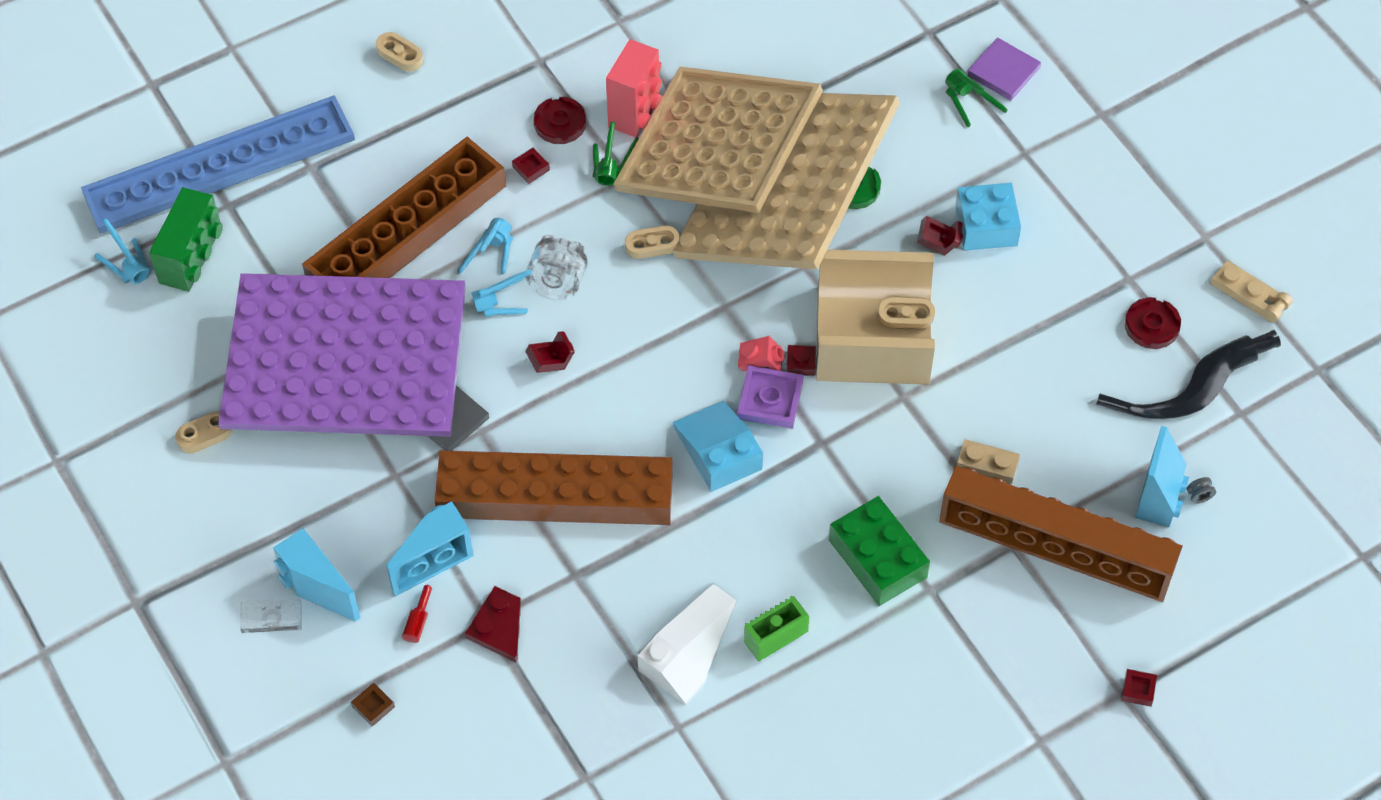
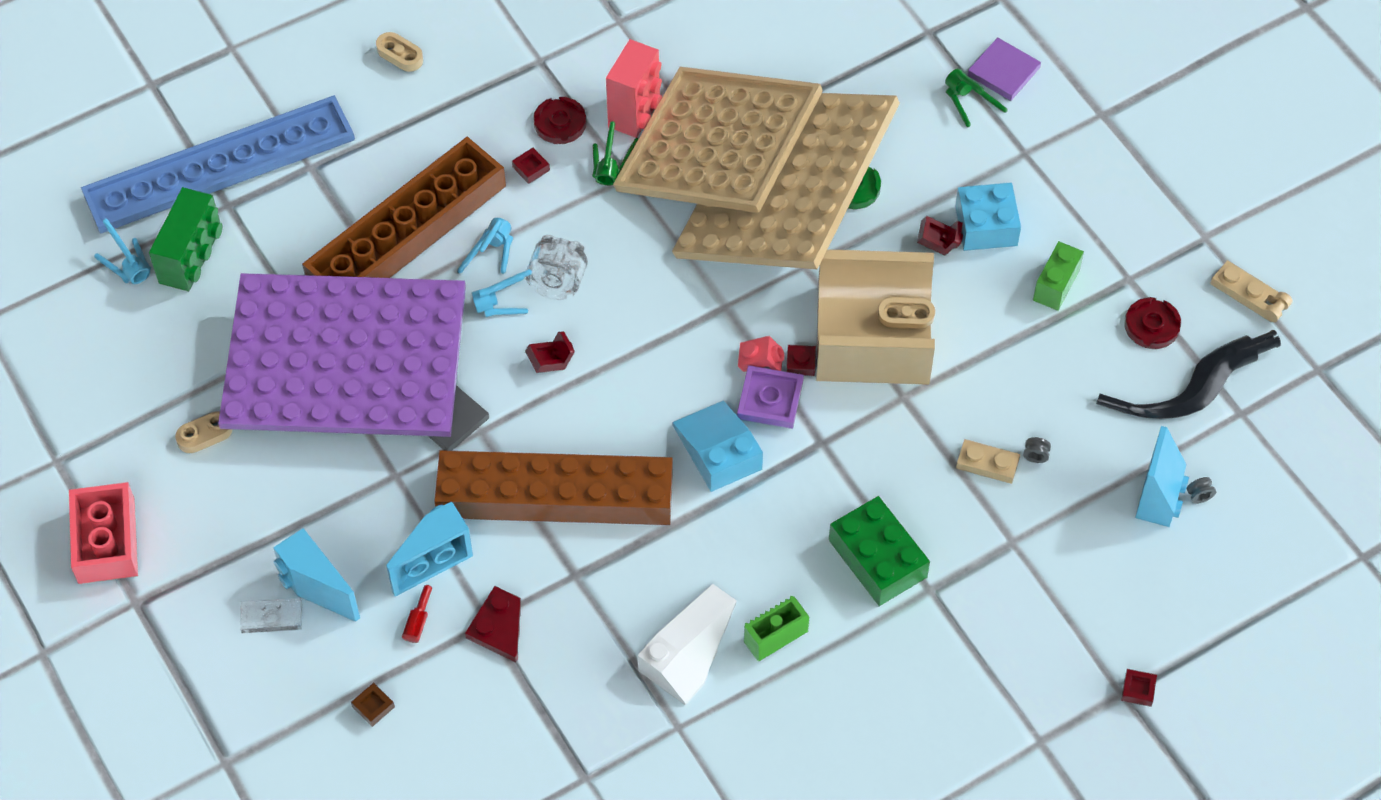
(103, 533): none -> coral brick
(651, 241): tan plate -> none
(1037, 450): none -> dark grey bush
(1058, 275): none -> bright green brick
(1059, 533): dark orange brick -> none

